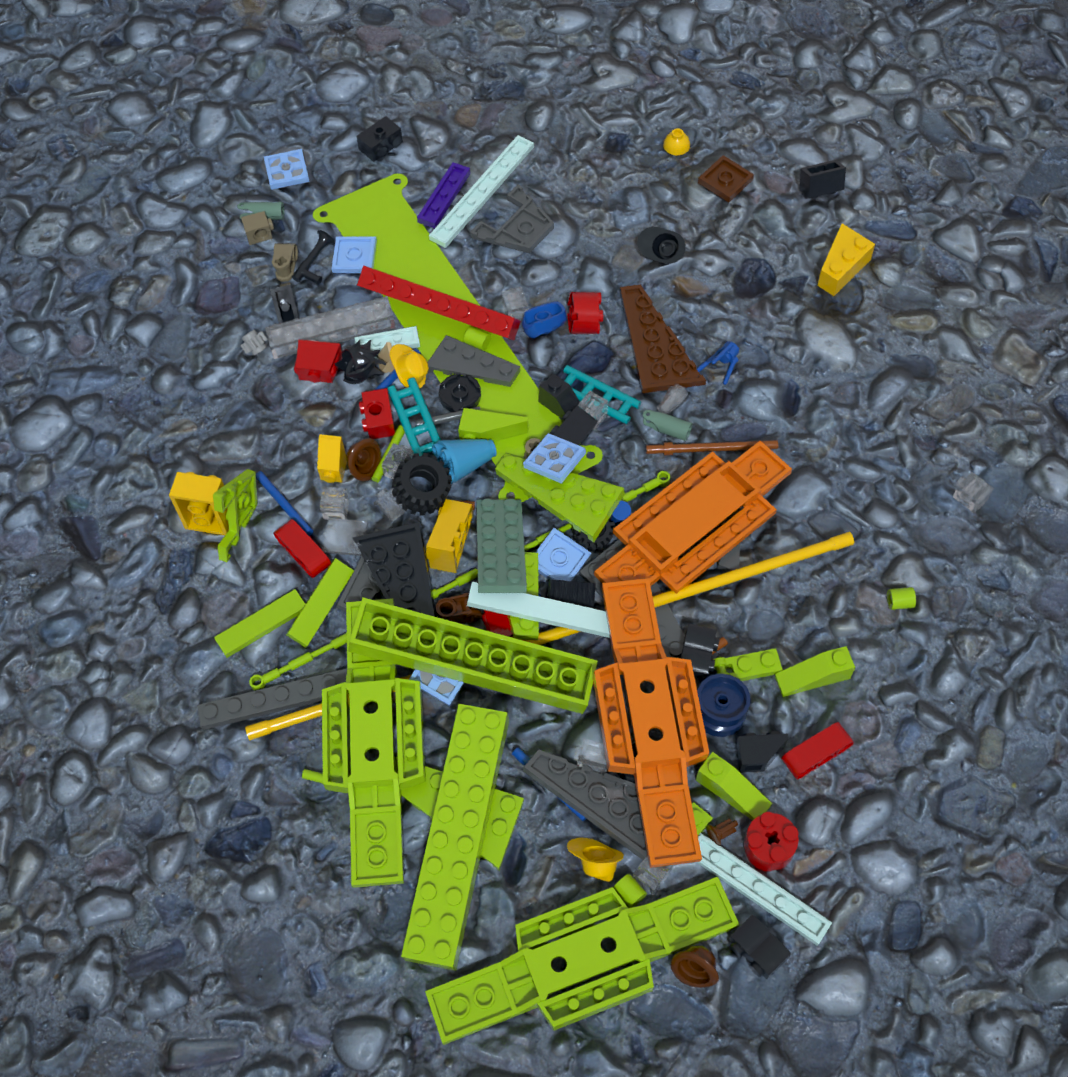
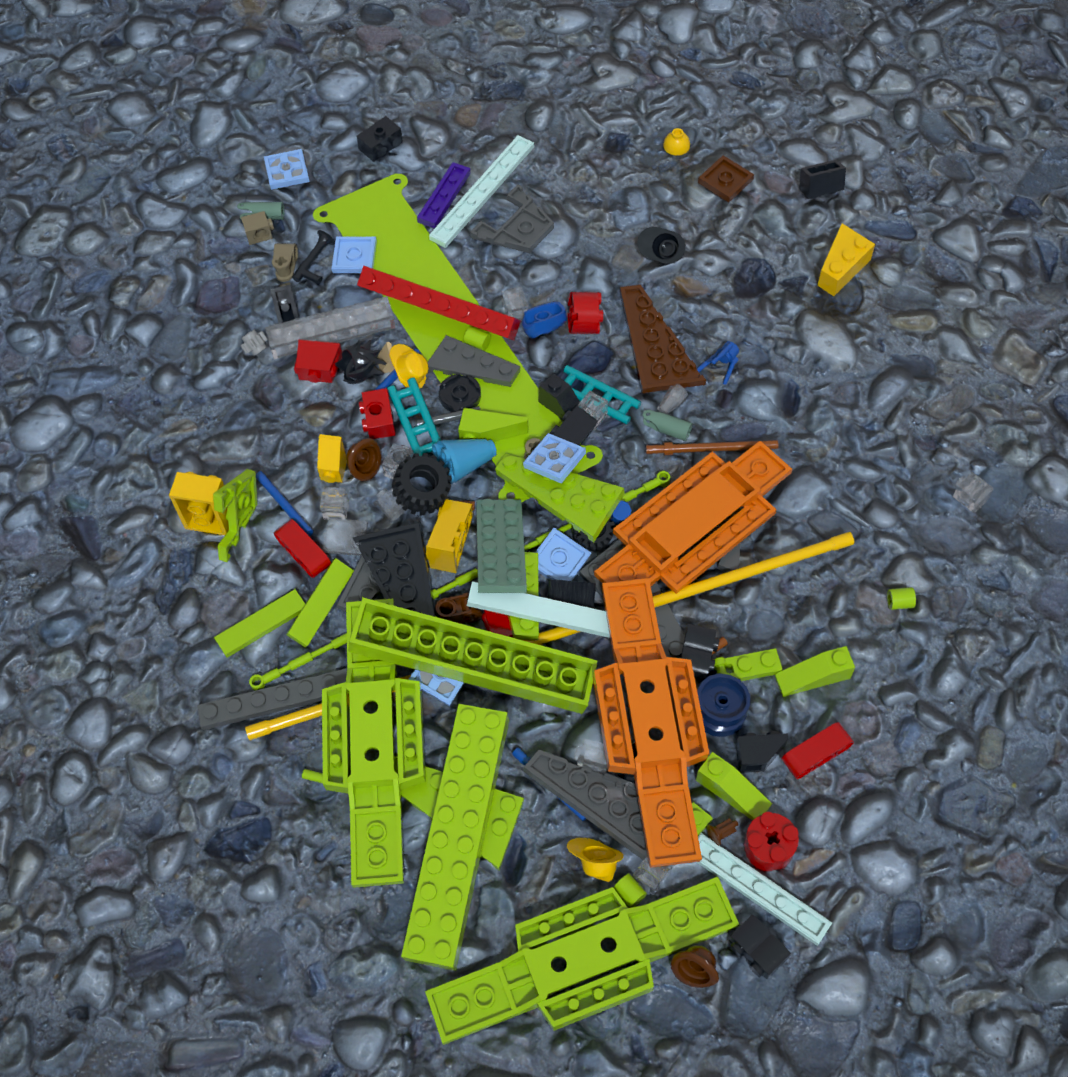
(396, 440): lime bar -> none
(405, 336): light aqua tile -> none

